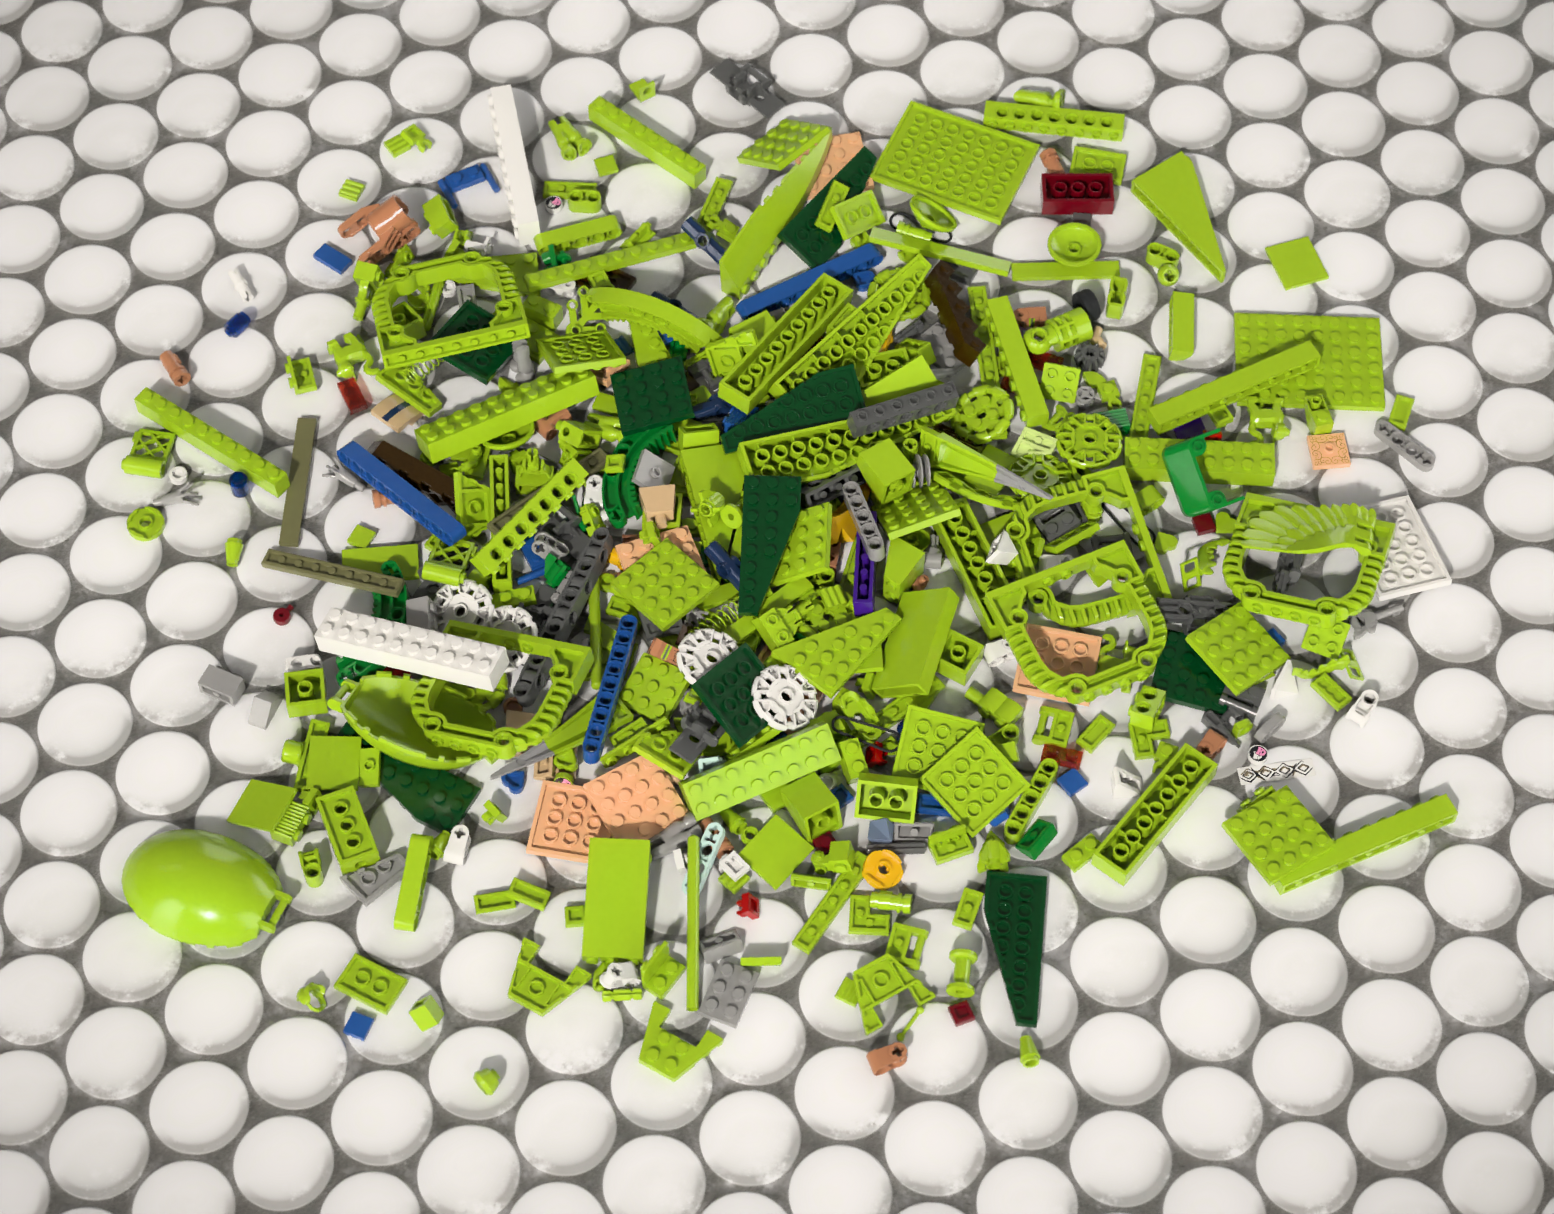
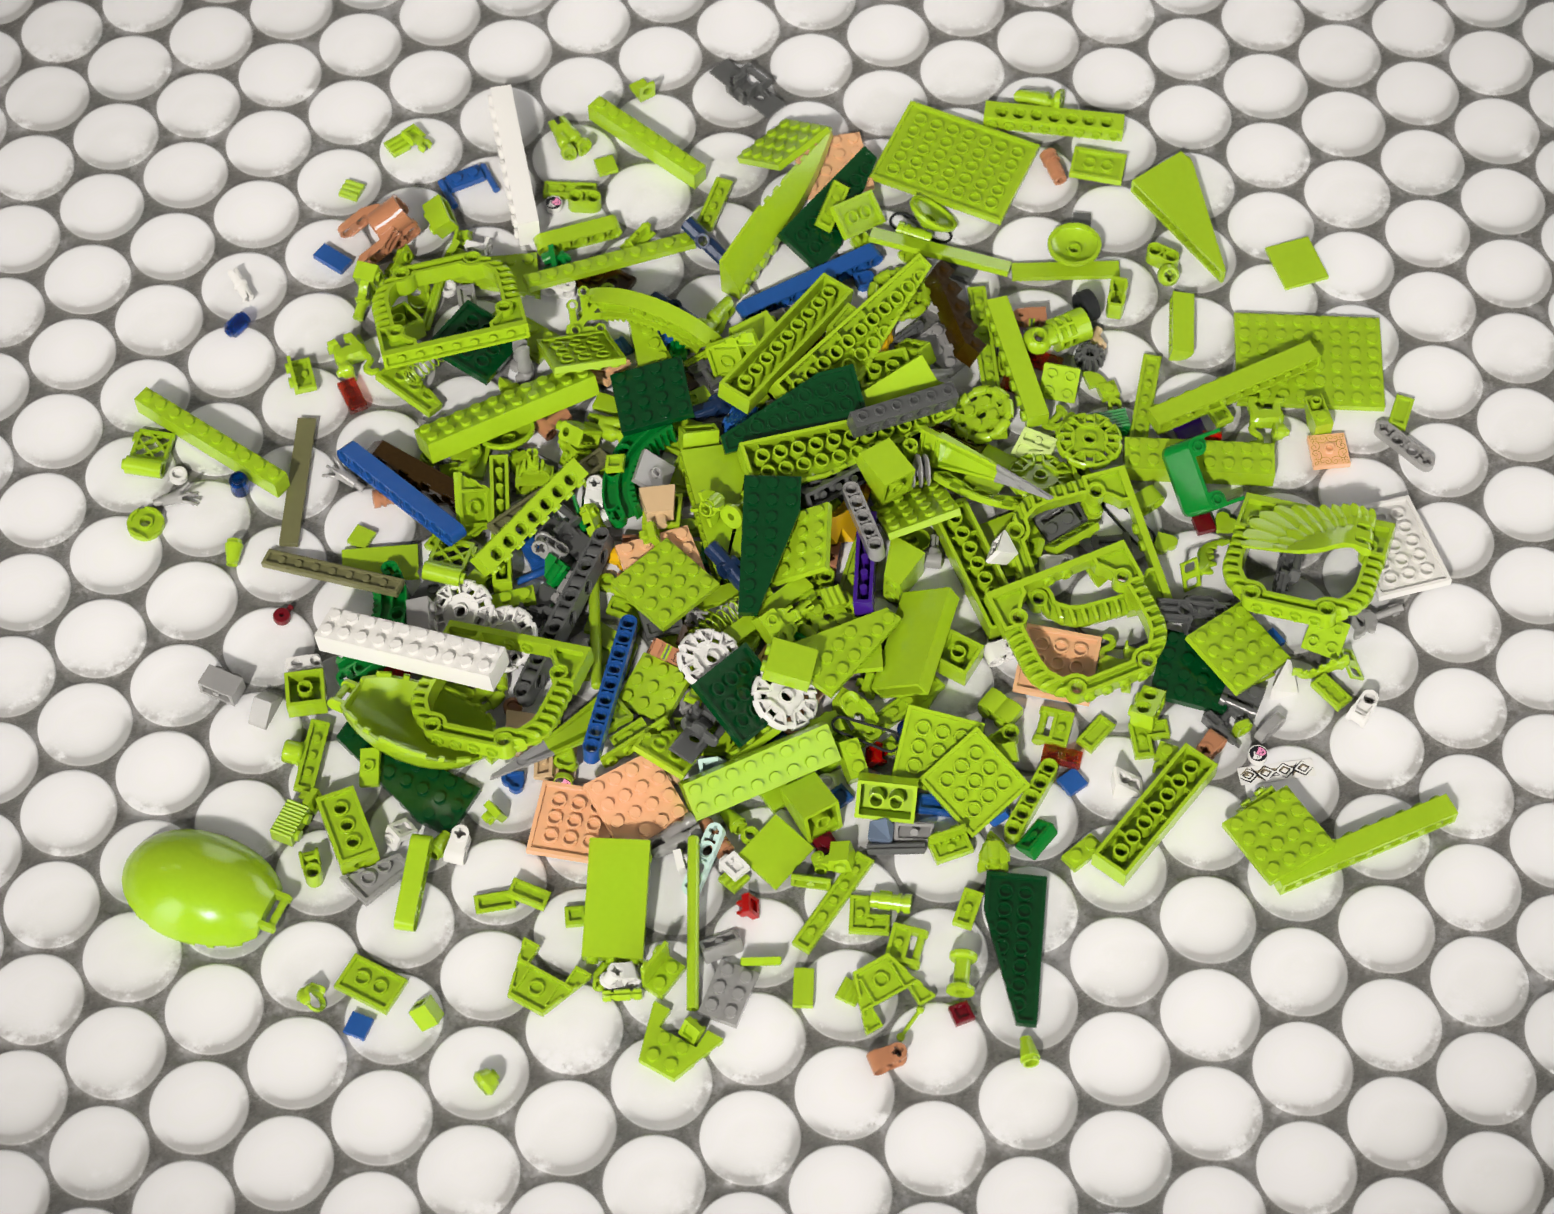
(177, 372): nougat axle -> none
(262, 805): lime piece -> none
(333, 762): lime piece -> none
(396, 413): tan slope -> none
(398, 832): none -> white bracket
(543, 311): lime brick -> none
(598, 279): lime tile -> none
(691, 1030): none -> lime tile
(726, 229): lime plate -> none
(789, 664): none -> lime brick
(803, 988): none -> lime tile
(893, 867): yellow plate -> none
(920, 583): nougat arm -> none
(974, 695): lime hinge -> none
(1077, 193): dark red brick -> none
(1081, 395): light grey wheel -> none

